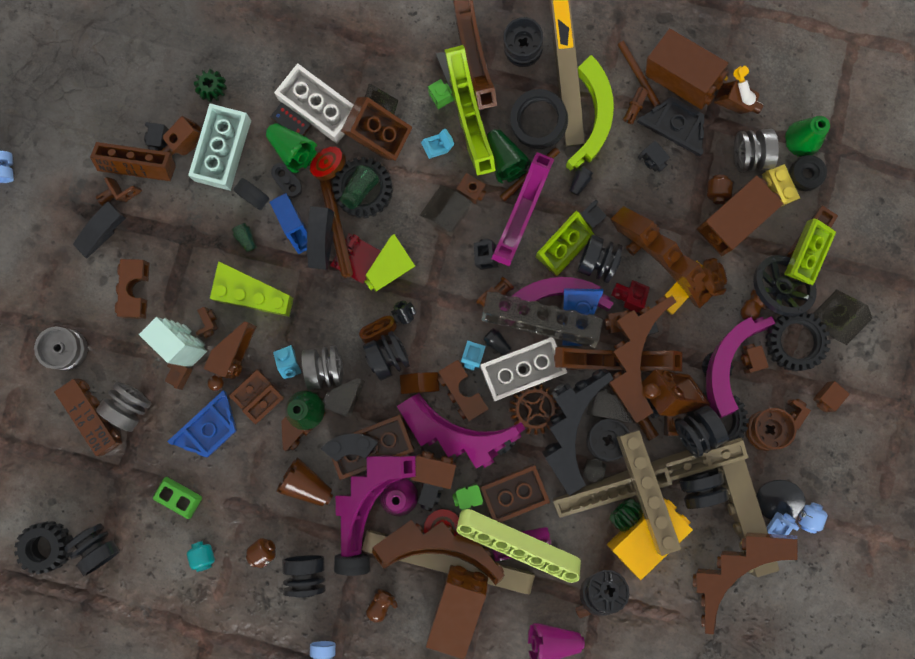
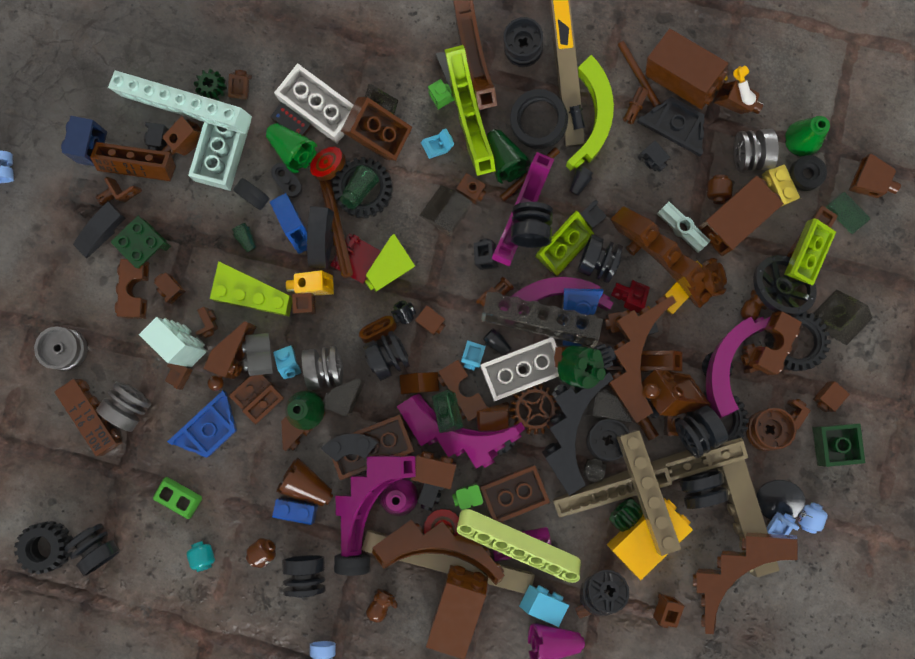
(81, 139): none -> dark blue brick
(139, 242): none -> dark green bracket
(168, 287): none -> reddish brown brick
(180, 102): none -> light aqua brick
(239, 84): none -> reddish brown bracket
(258, 354): none -> dark grey brick
(295, 511): none -> blue brick
(303, 303): none -> reddish brown panel
(311, 282): none -> yellow torso
(430, 321): none -> reddish brown brick
(447, 411): none -> clear green slope
(494, 417): none -> reddish brown slope
(532, 224): none -> black wheel
(544, 605): none -> medium azure brick
(577, 117): none -> black pin
(581, 367): none -> dark green brick
(607, 354): none -> black gear
(668, 611): none -> reddish brown brick
(692, 236): none -> light aqua piece
(784, 330): none -> reddish brown arch
(838, 445): none -> dark green brick
(848, 212): none -> clear green slope
(874, 178): none -> reddish brown torso

